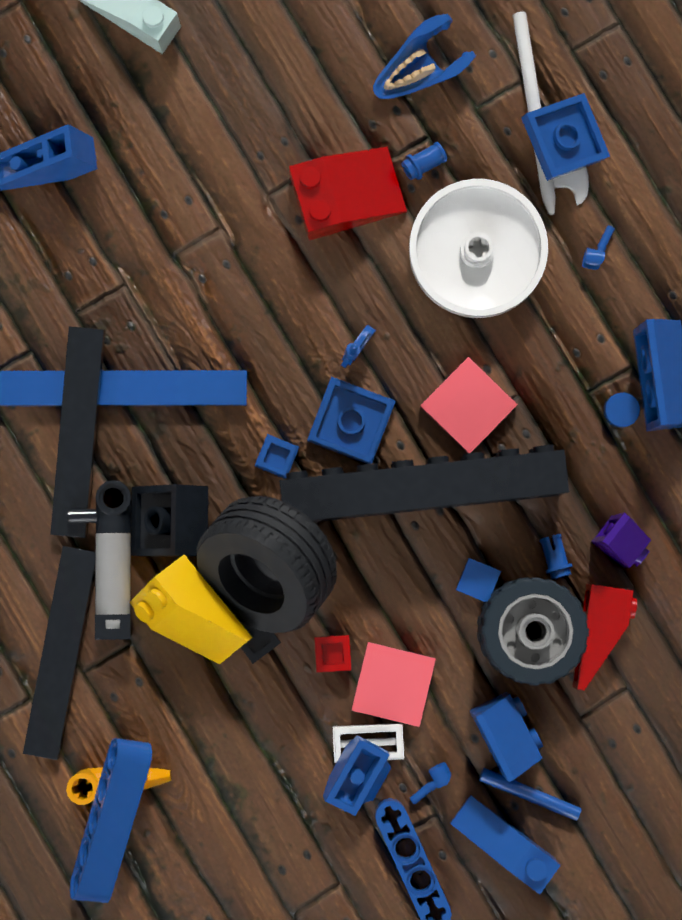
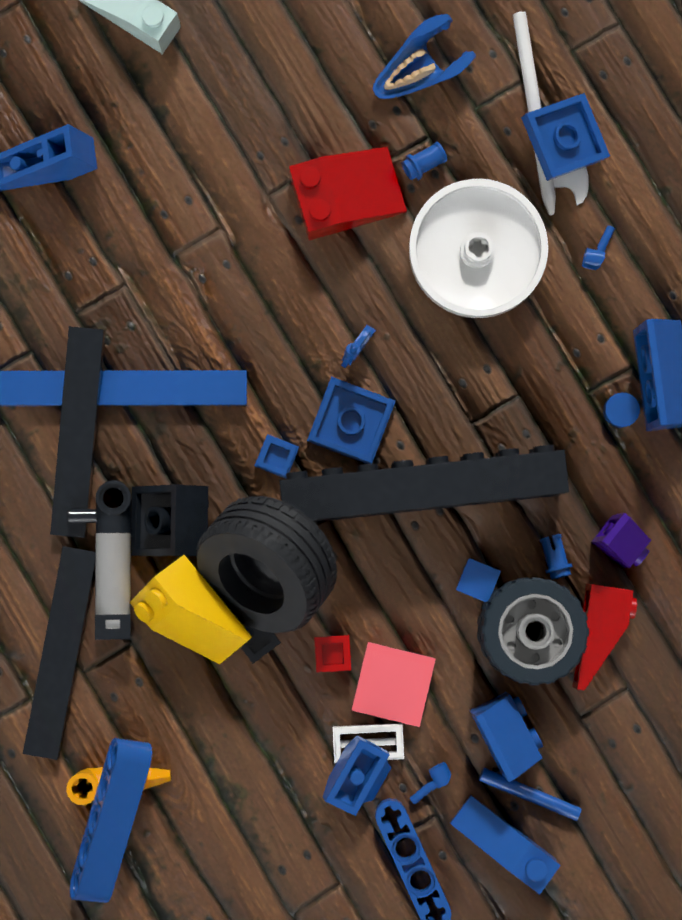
(468, 405): coral tile -> none

